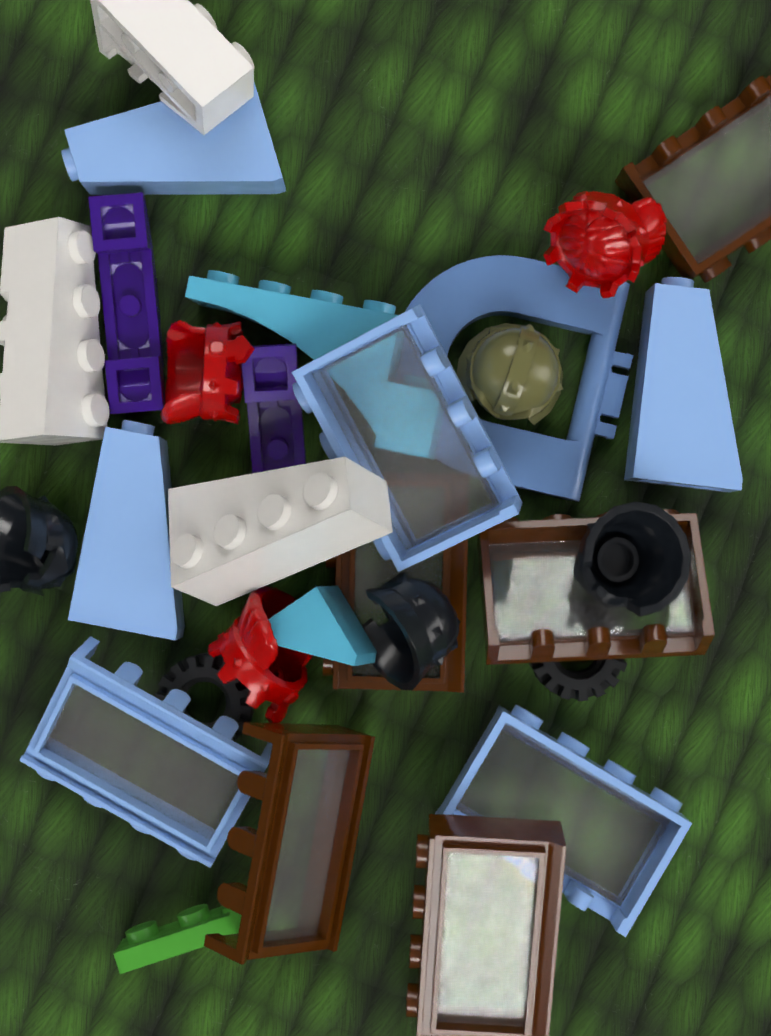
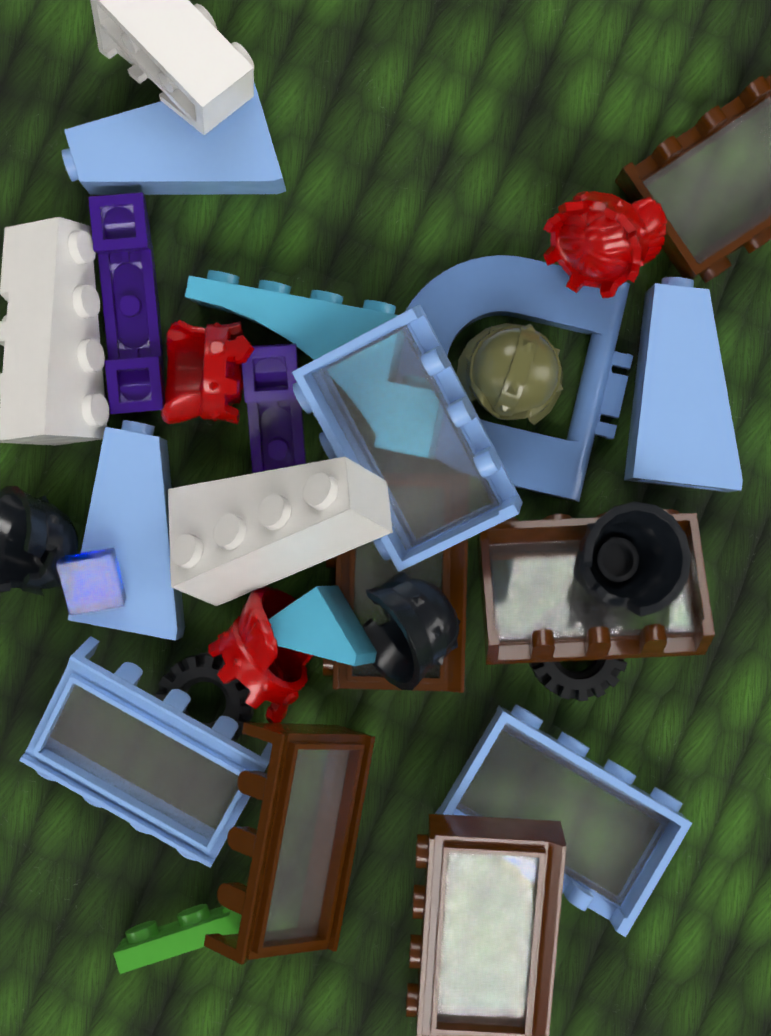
(91, 581): none -> clear blue tile

